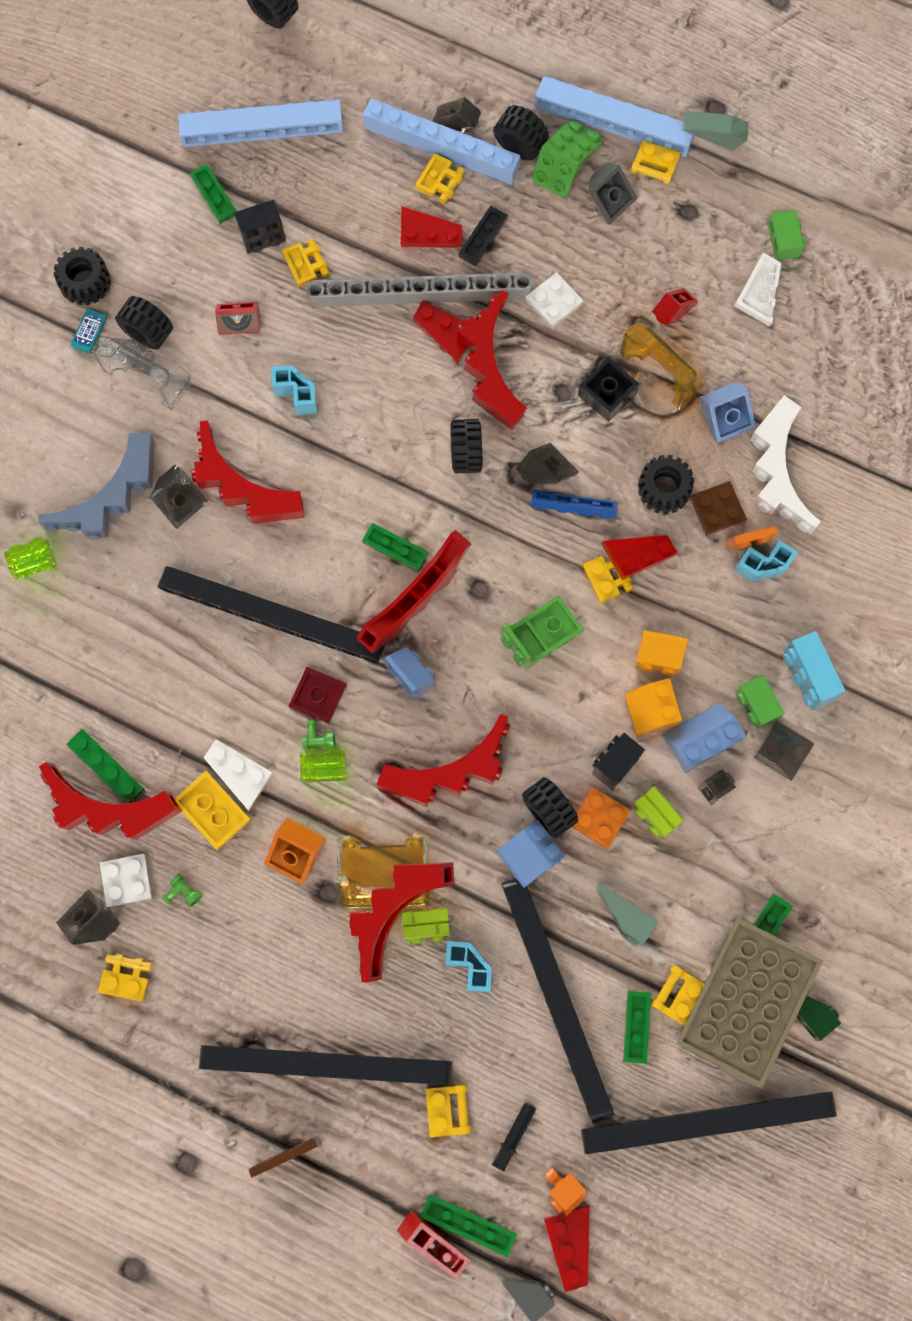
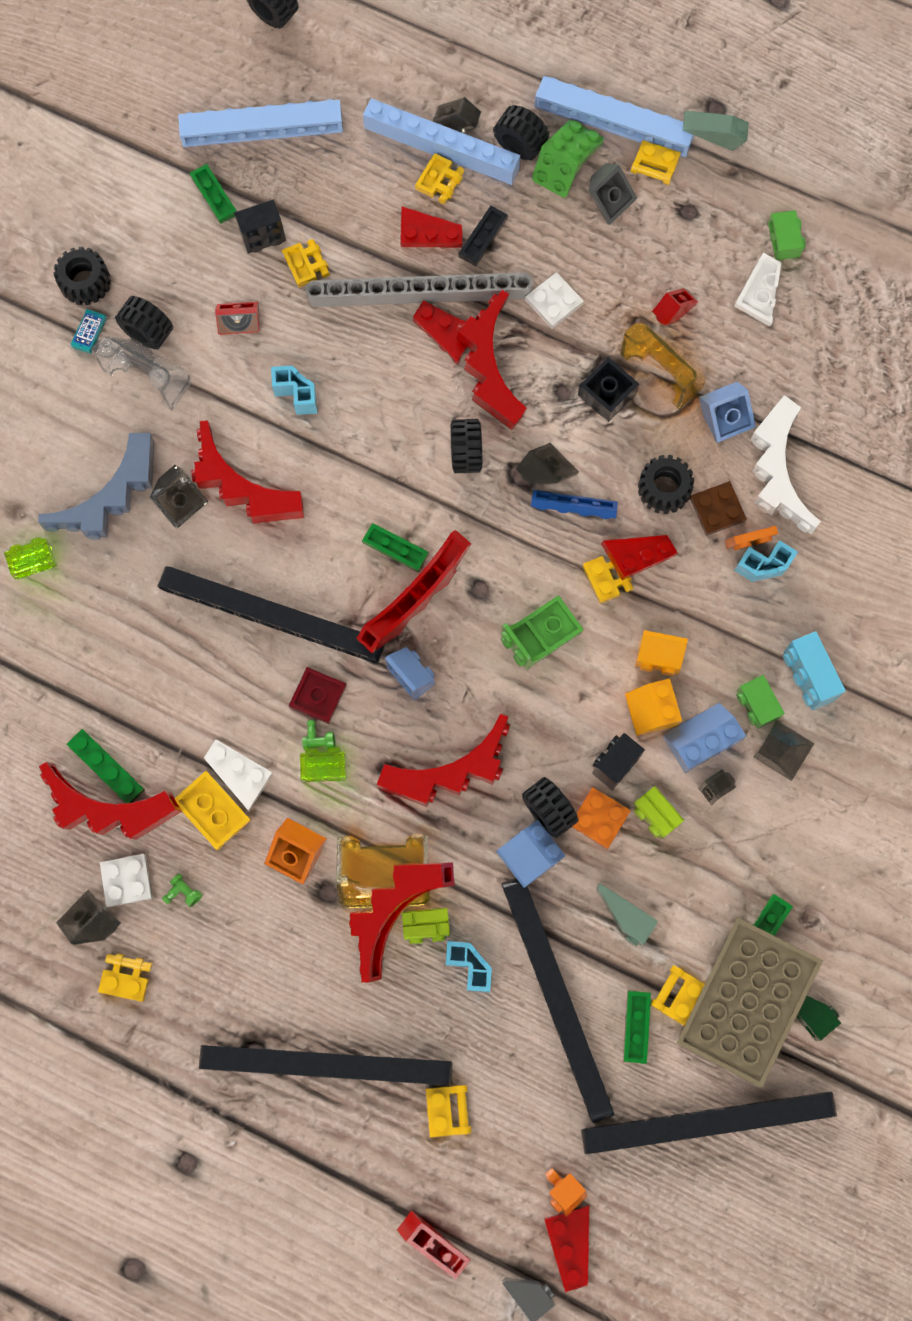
(284, 1156): reddish brown tile -> none
(468, 1225): green plate -> none
(514, 1137): black axle -> none

